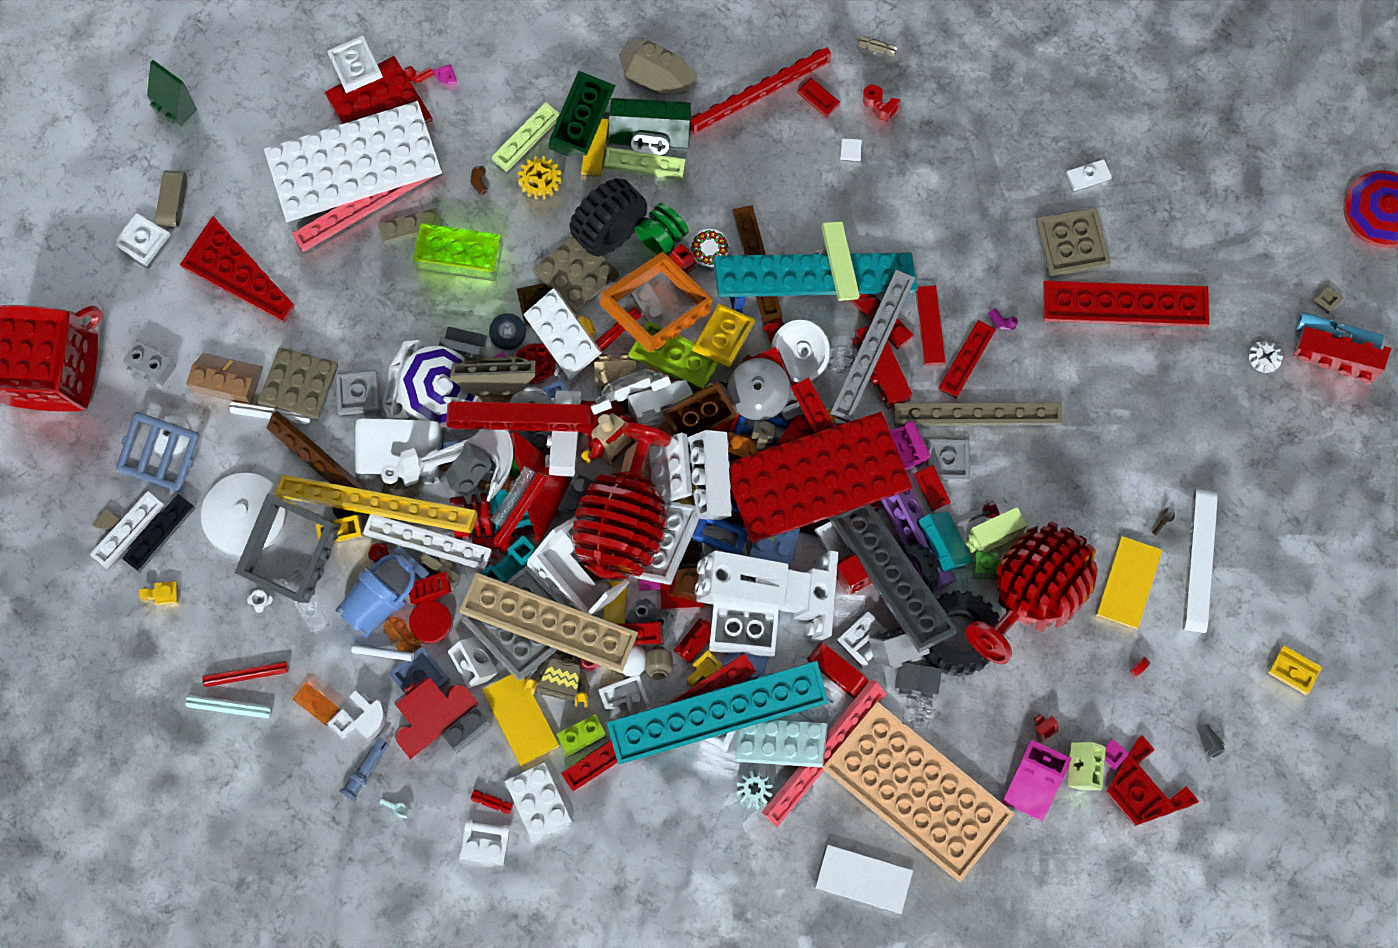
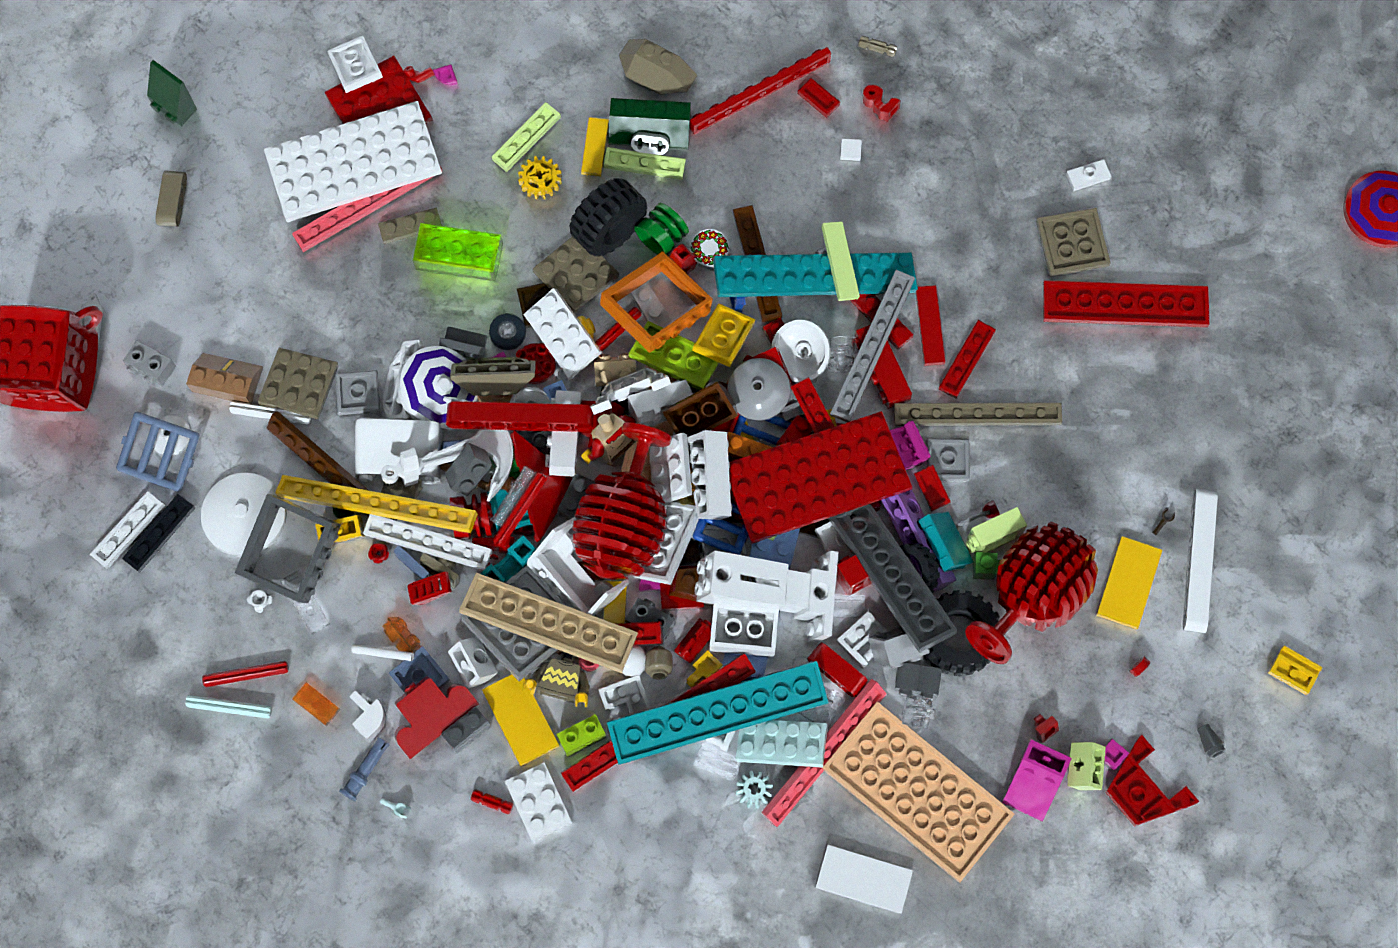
(106, 520): dark tan tile -> none
(141, 239): white plate -> none
(163, 594): yellow plate -> none
(230, 268): red wing -> none
(342, 723): white tile -> none
(373, 599): medium blue piece -> none
(430, 622): red tile -> none
(476, 180): reddish brown arm -> none
(484, 849): white plate -> none
(581, 115): dark green slope -> none
(763, 433): dark tan plate -> none
(1003, 323): magenta arm -> none
(1264, 365): white gear -> none
(1328, 299): dark tan tile -> none
(1338, 329): medium azure piece -> none
(1342, 354): red wedge -> none

